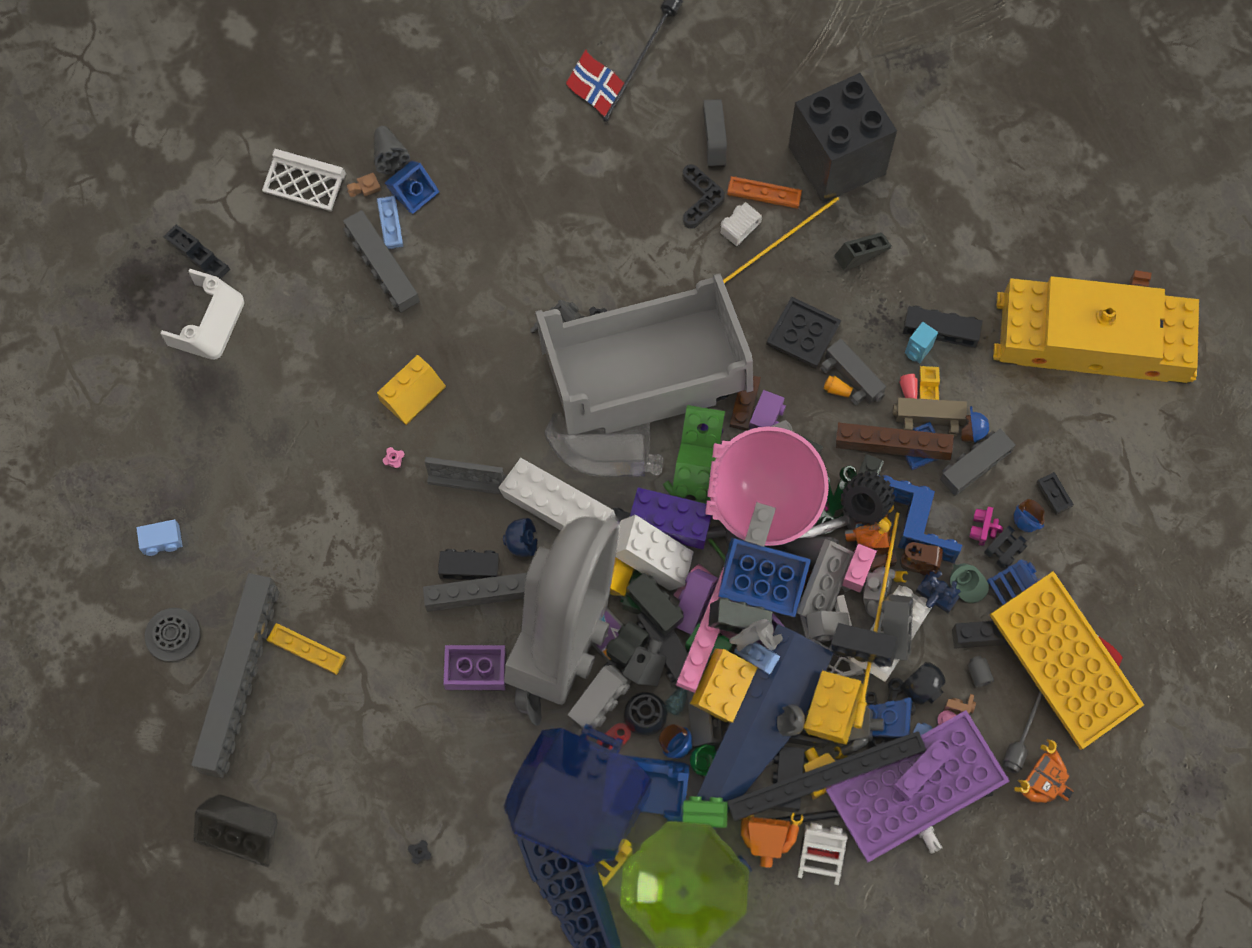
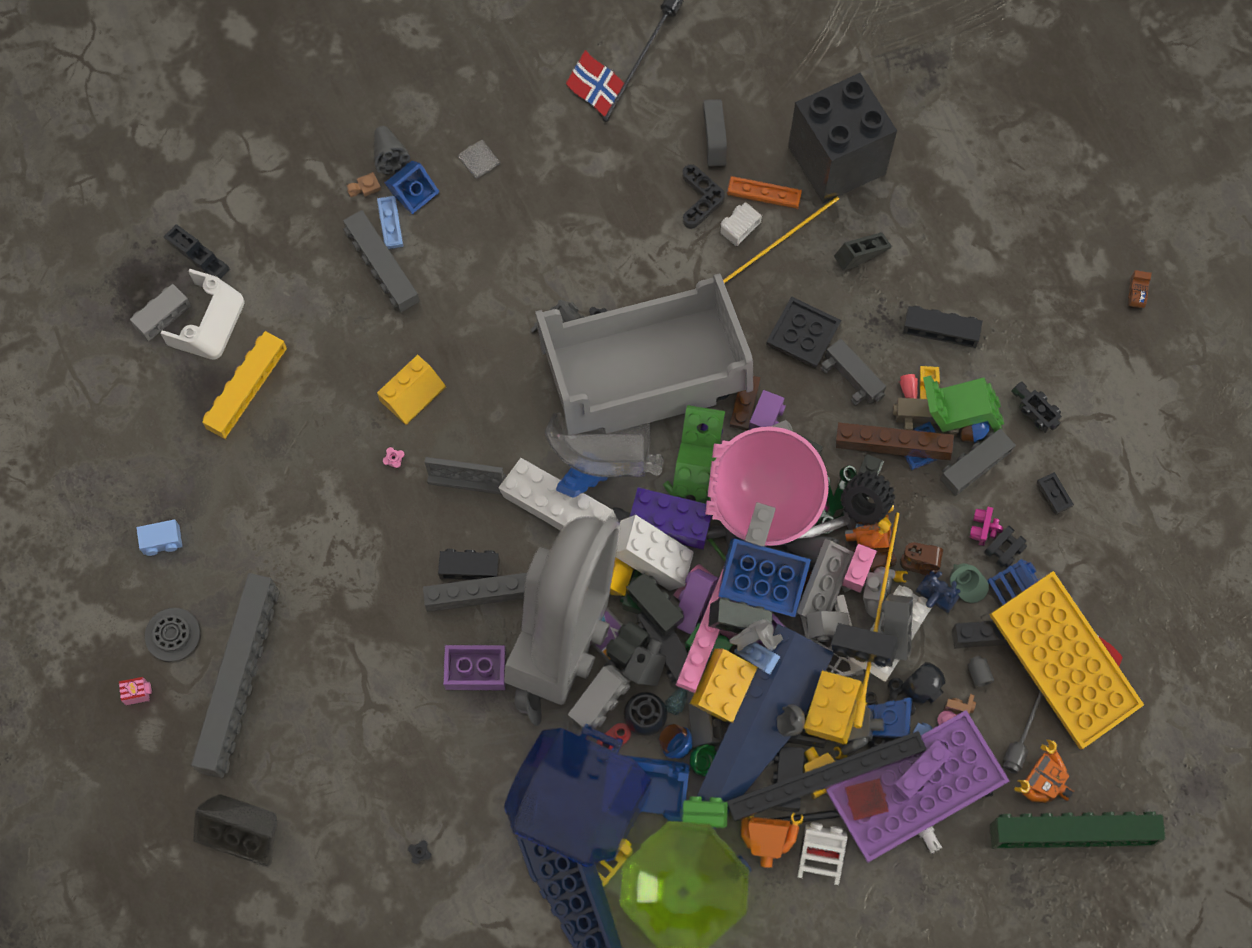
(135, 690): none -> bright pink brick
(160, 312): none -> light grey brick
(244, 384): none -> yellow brick
(306, 648): yellow tile -> none
(312, 167): white fence -> none
(479, 159): none -> clear piece
(520, 538): dark blue cylinder -> none
(576, 483): none -> blue wing
(838, 387): light orange cone -> none
(866, 799): none -> clear red piece
(919, 503): blue bracket -> none
(921, 342): medium azure brick -> none
(963, 404): none -> bright green bracket
(1029, 516): piece -> none
(1042, 410): none -> black brick
(1077, 831): none -> dark green brick
(1099, 329): yellow piece -> none

